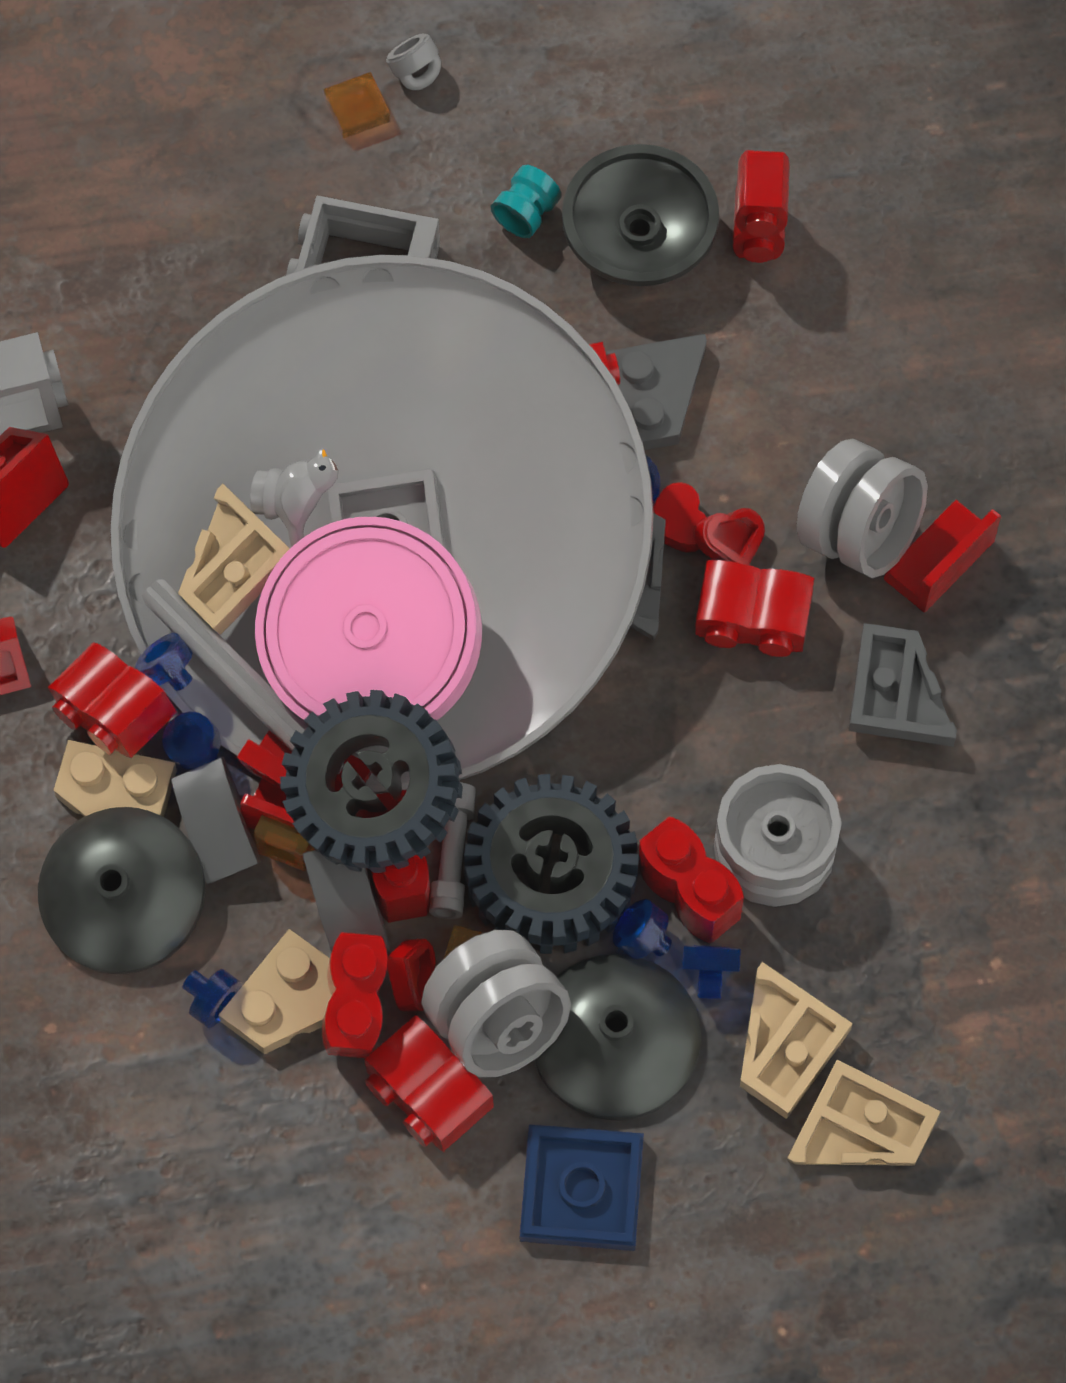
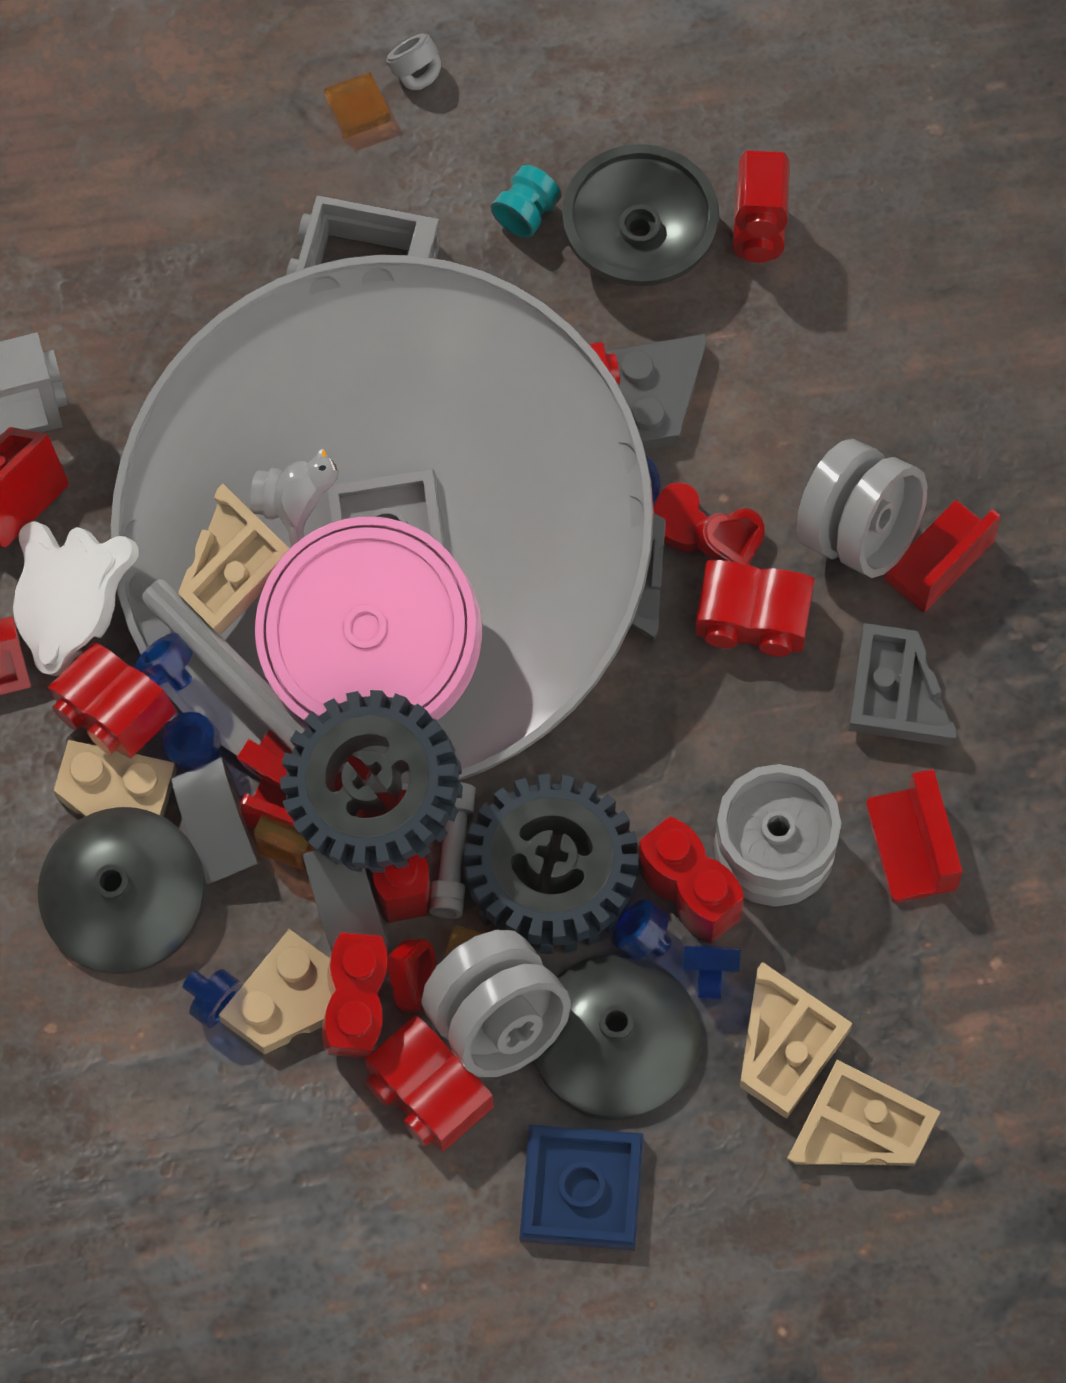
(67, 592): none -> white tile
(915, 840): none -> red panel

